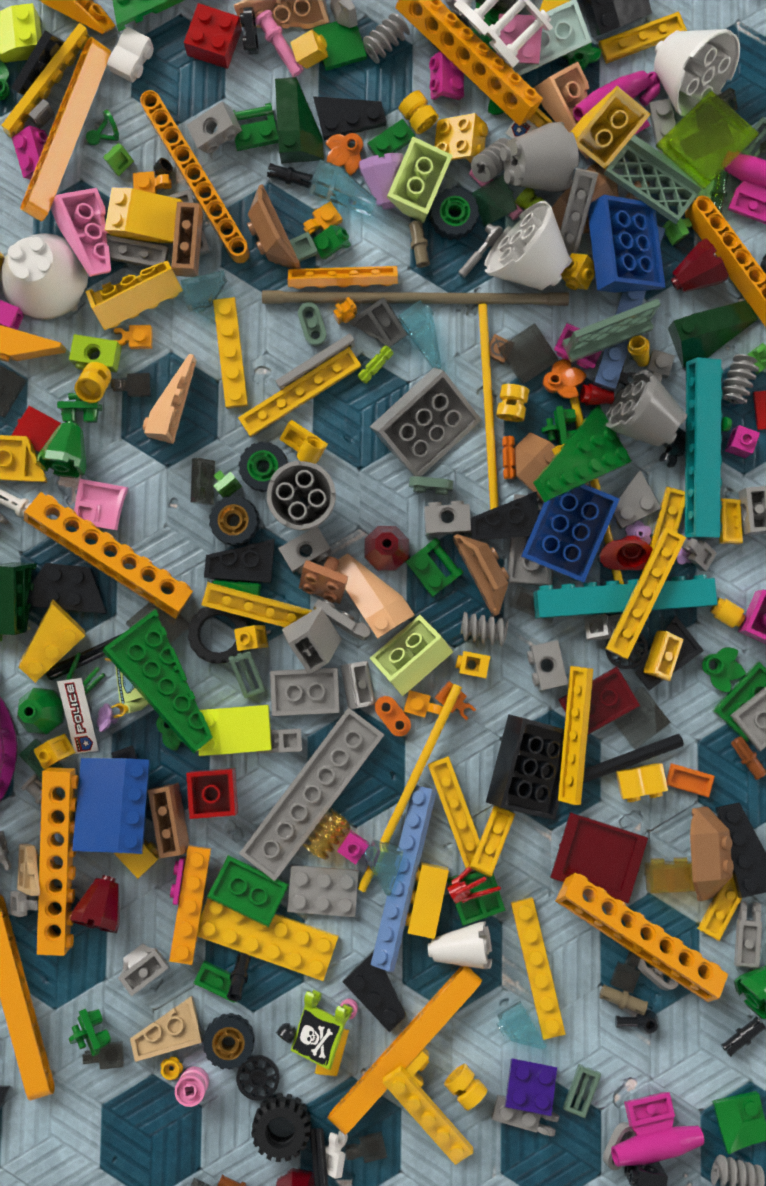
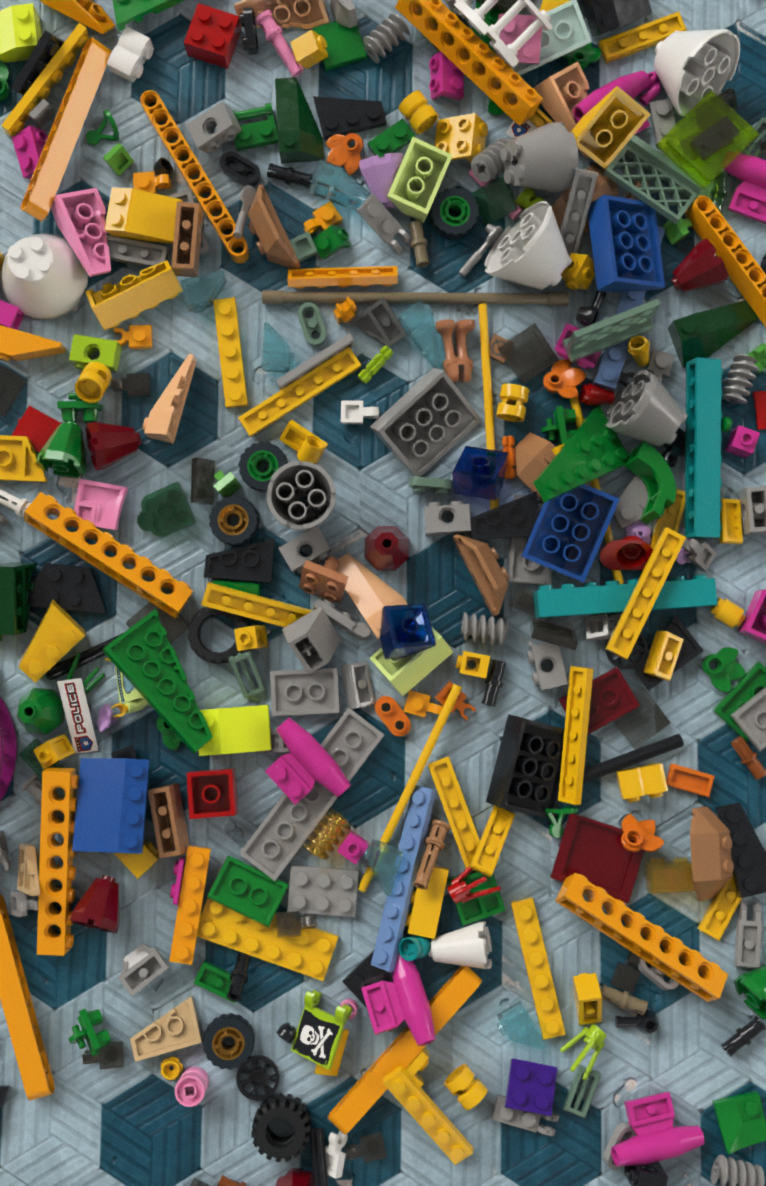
(110, 443): none -> dark red cone
(165, 511): none -> clear green plate
(242, 168): none -> black plate
(247, 196): none -> light grey piece
(275, 352): none -> clear light blue slope
(290, 924): none -> clear smoke plate
(306, 764): none -> dark pink plate
(354, 412): none -> white plate
(383, 223): none -> light grey hinge
(399, 1001): none -> dark pink plate
(405, 630): none -> clear blue slope
(414, 948): none -> teal wheel
(427, 570): green plate -> none
(433, 842): none -> medium nougat pin
(460, 366): none -> nougat piece
(480, 473): none -> clear blue slope
(493, 683): none -> black pin
(553, 634): none -> clear smoke tile
(556, 829): none -> green piece
(587, 998): none -> yellow slope
(588, 315): none -> black bar
(594, 1039): none -> lime plant
(642, 833): none -> orange plate
(657, 477): none -> green arch
(714, 138): none -> clear smoke plate

